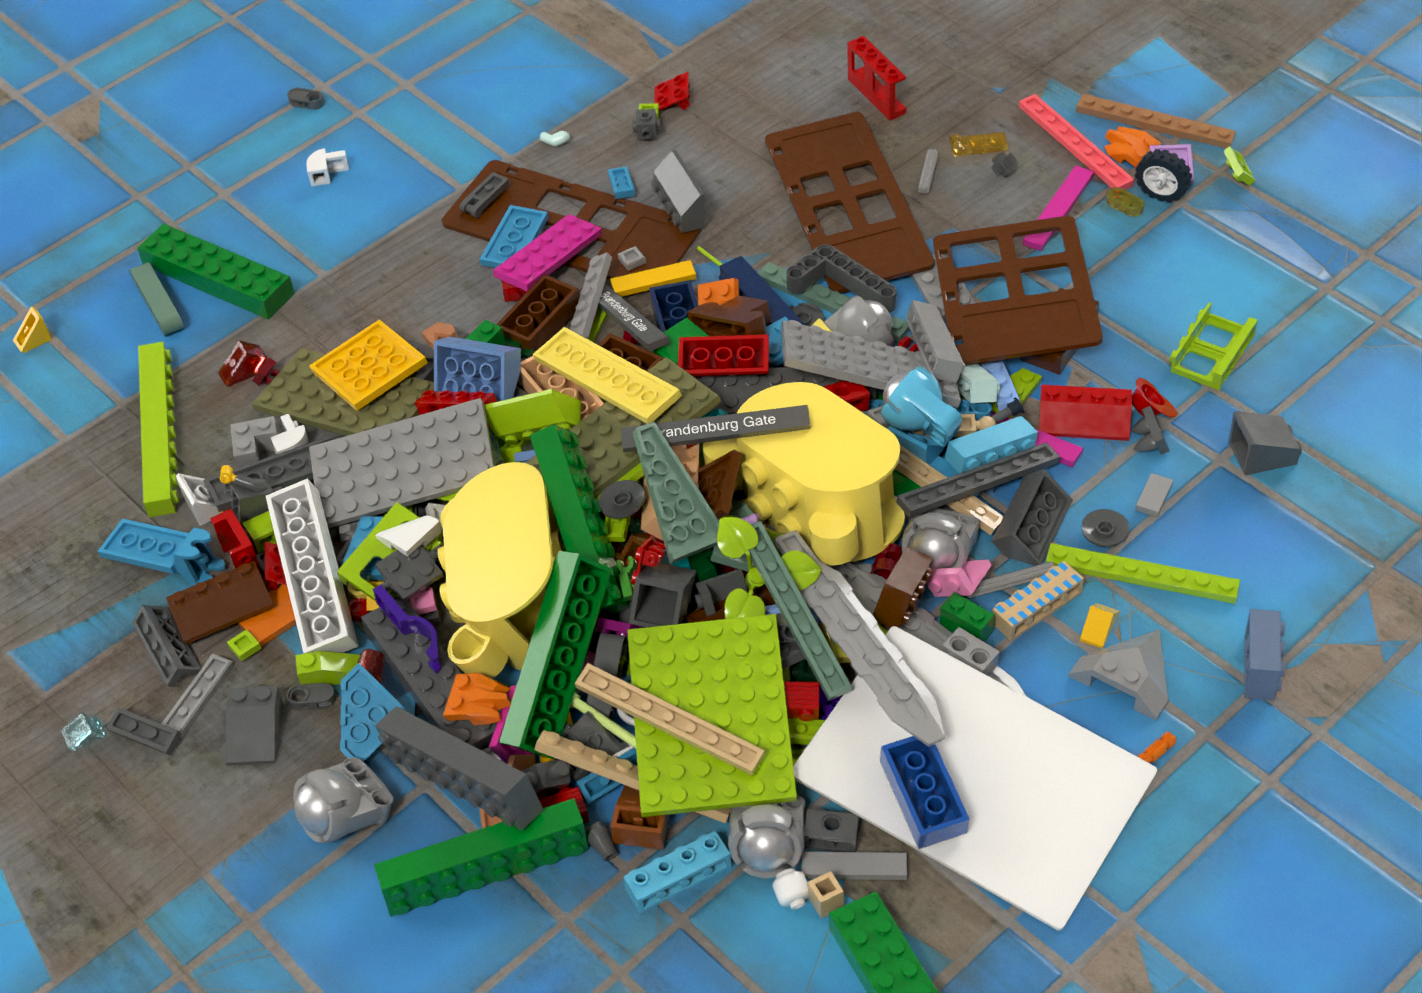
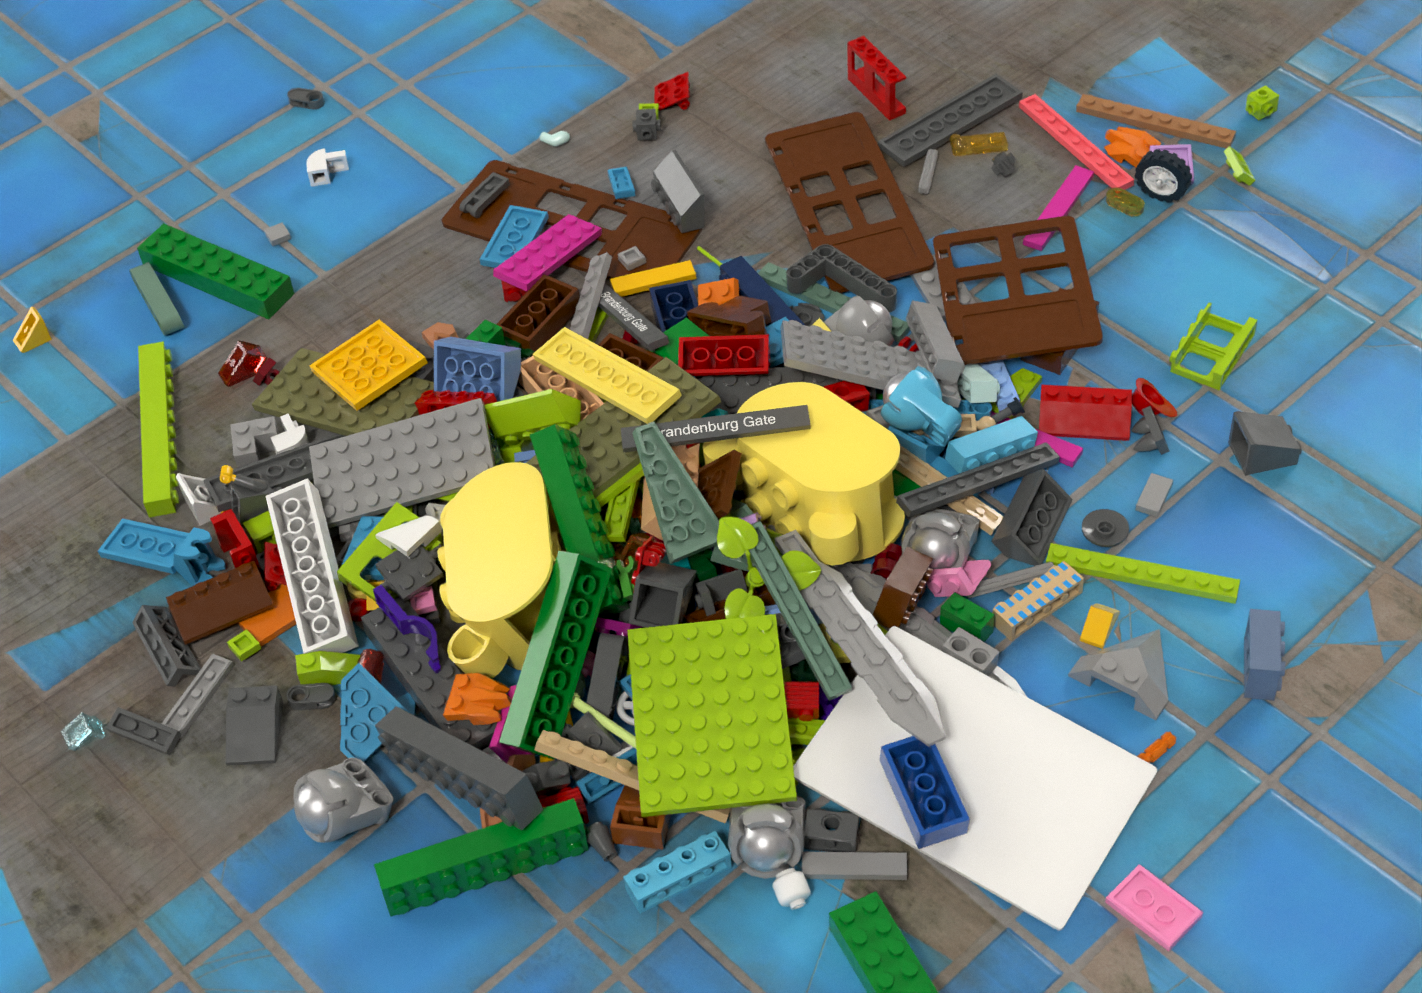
(277, 234): none -> light grey tile
(622, 499): dark grey dish -> none
(670, 719): tan plate -> none
(825, 894): tan brick -> none
(949, 118): none -> dark grey plate
(1154, 907): none -> bright pink tile
(1262, 102): none -> lime brick

